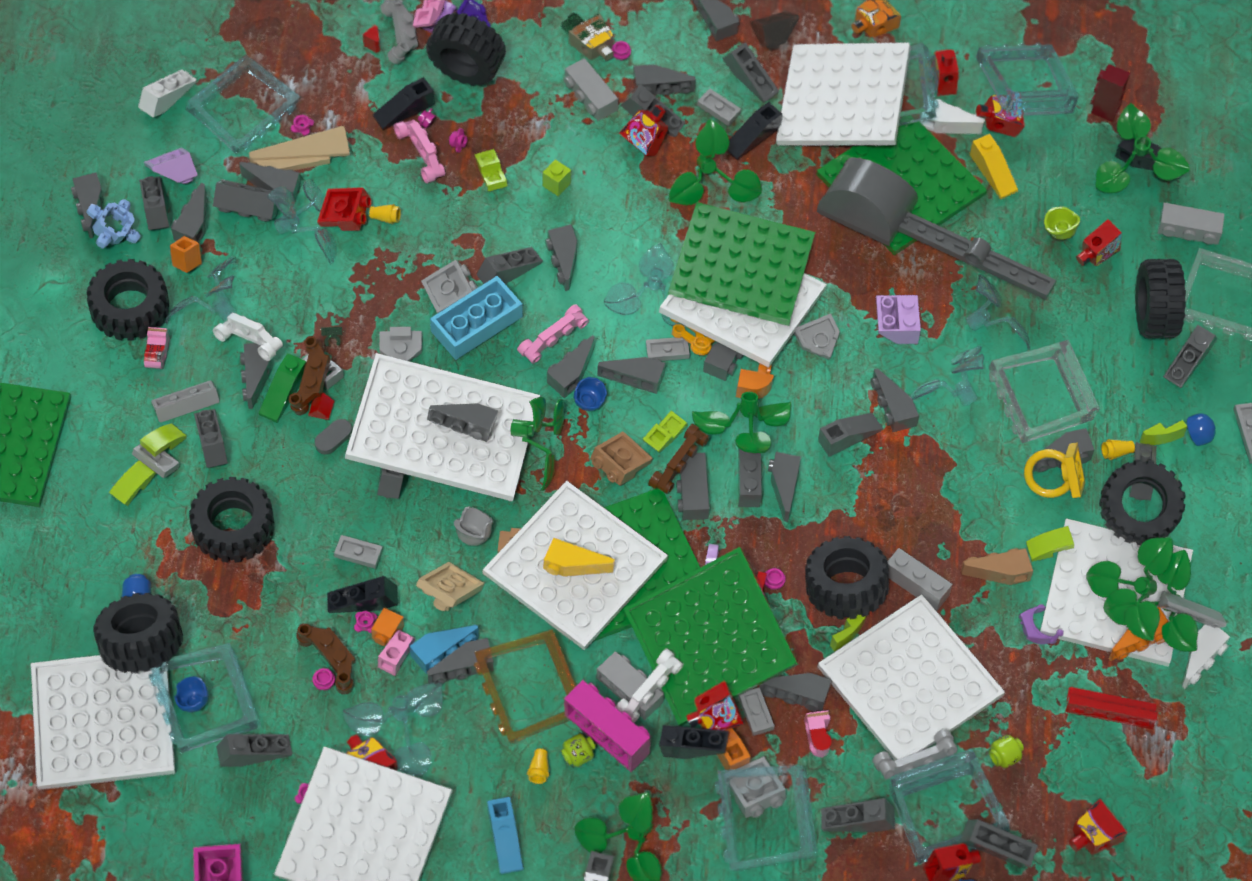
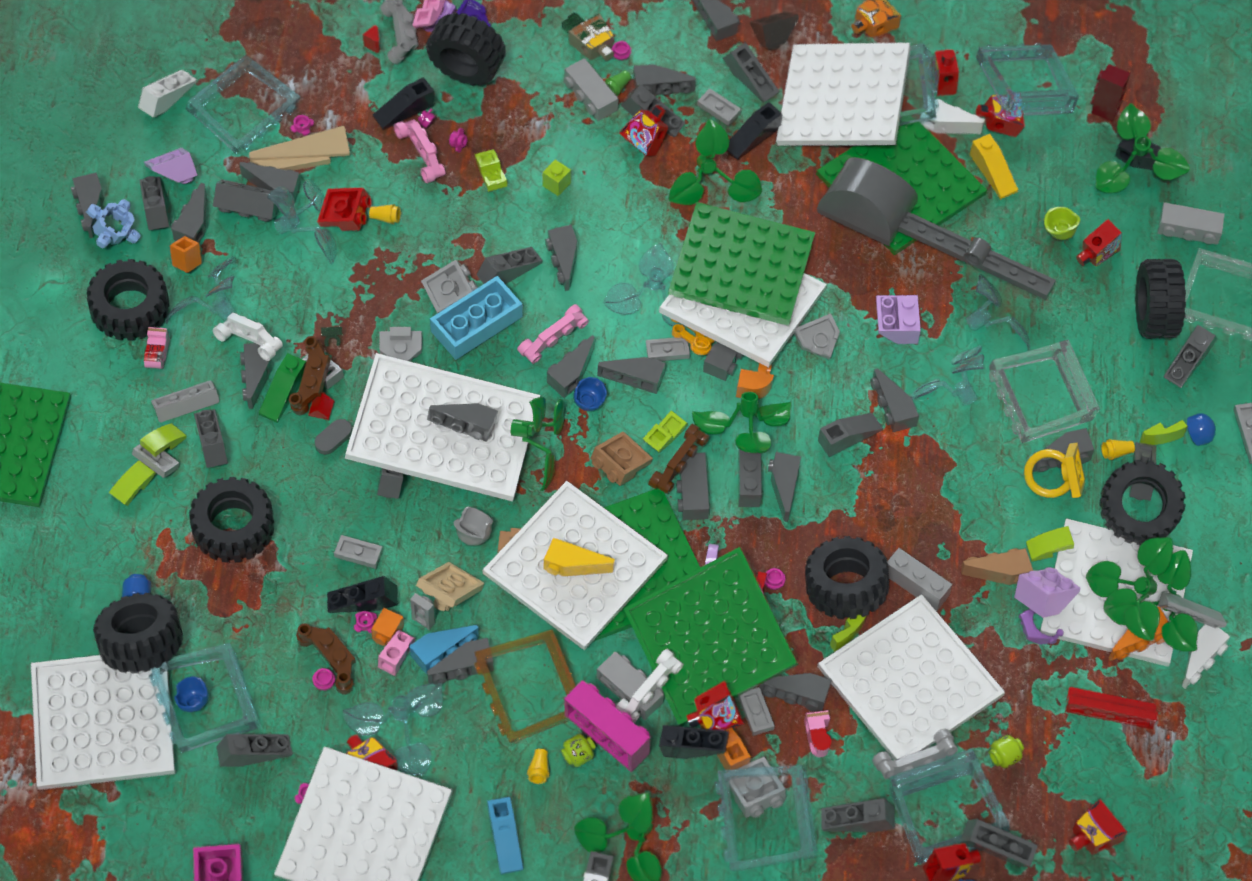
(422, 611): none -> light grey plate
(618, 82): none -> bright green cone
(1045, 591): none -> lavender slope

